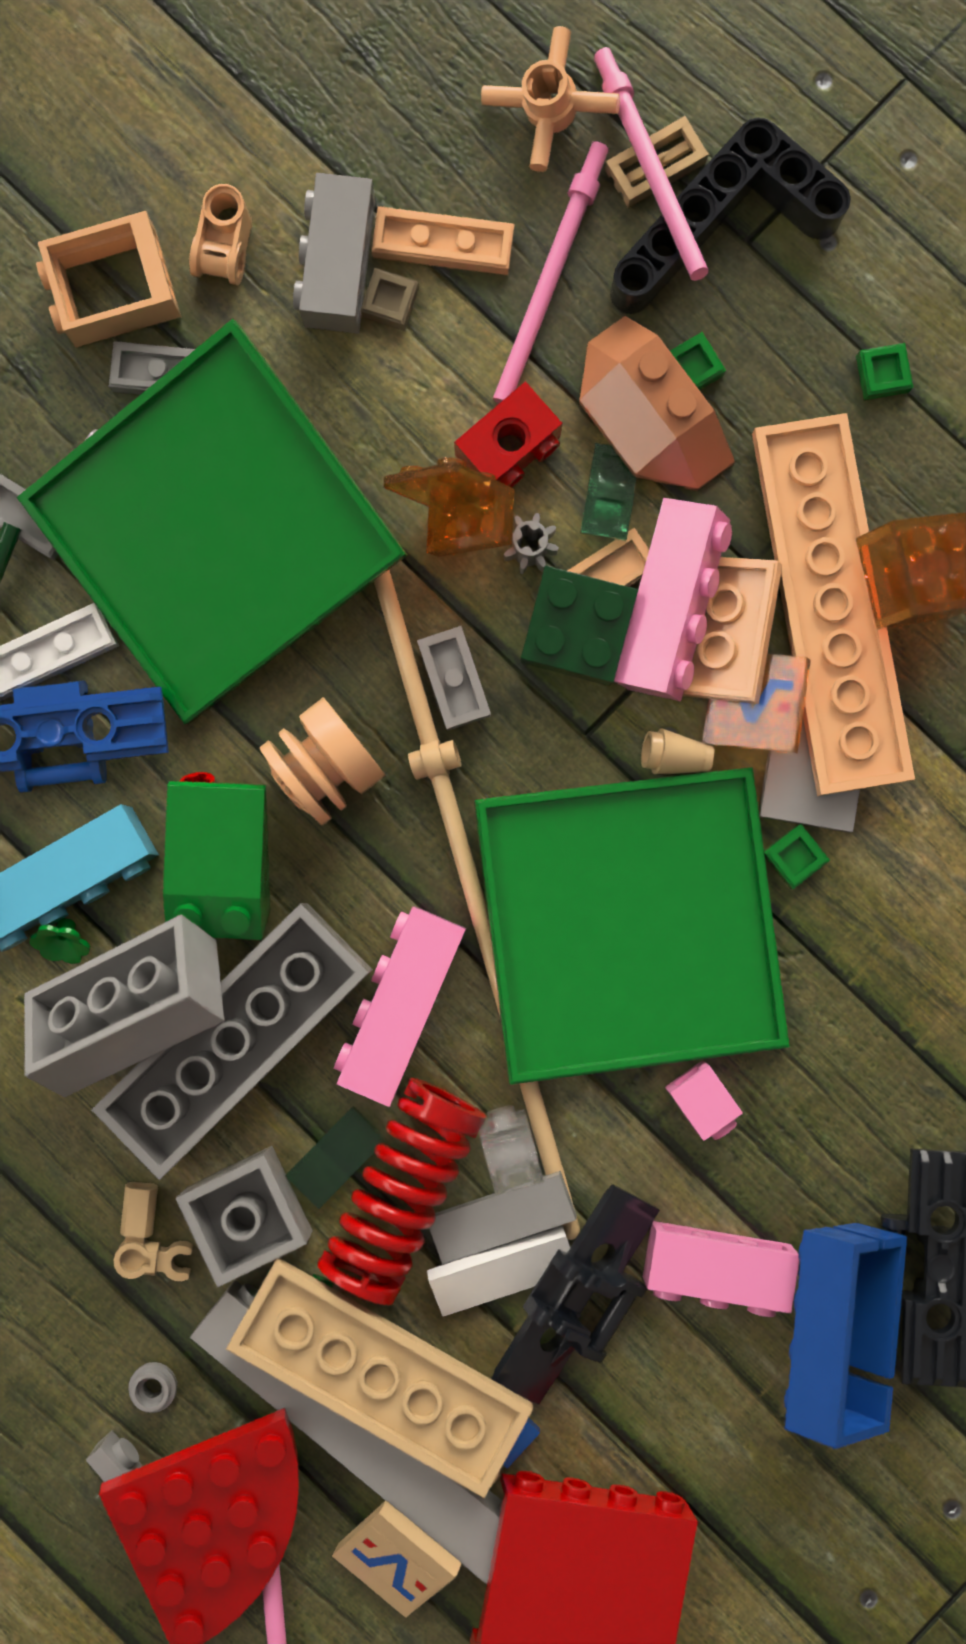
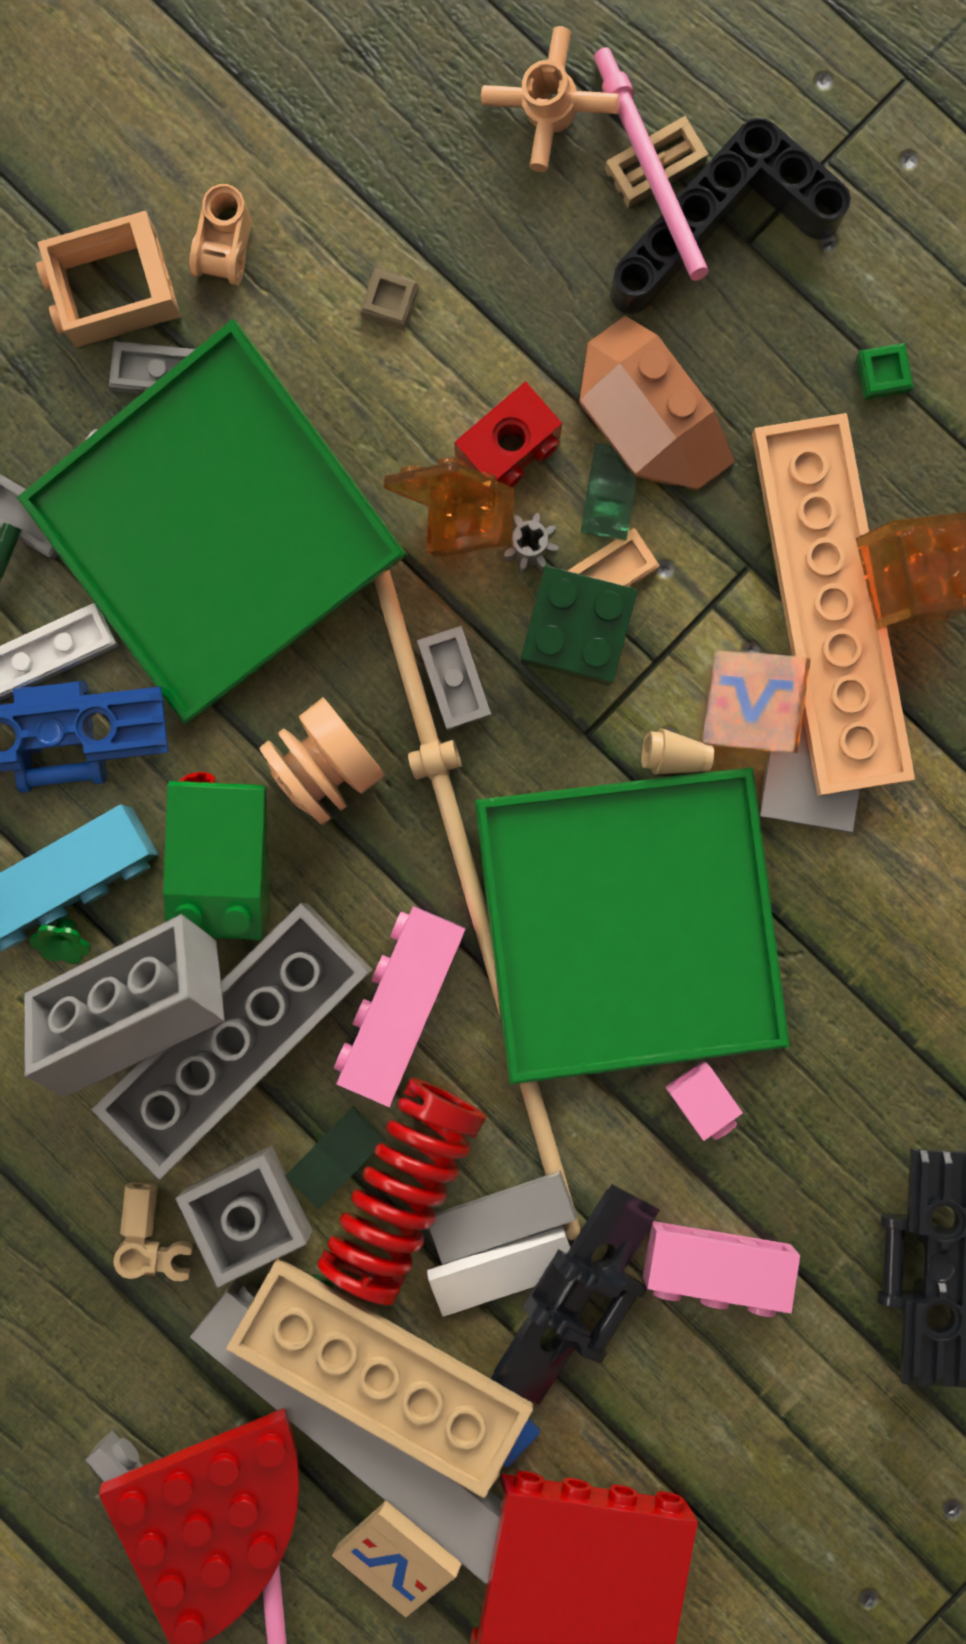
(143, 1397): light grey plate -> none
(335, 252): light grey brick -> none
(442, 240): light nougat tile -> none
(510, 1150): clear brick -> none
(581, 194): bright pink bar -> none
(673, 599): bright pink brick -> none
(699, 360): green tile -> none
(738, 632): light nougat tile -> none
(795, 856): green tile -> none
(844, 1318): blue piece -> none

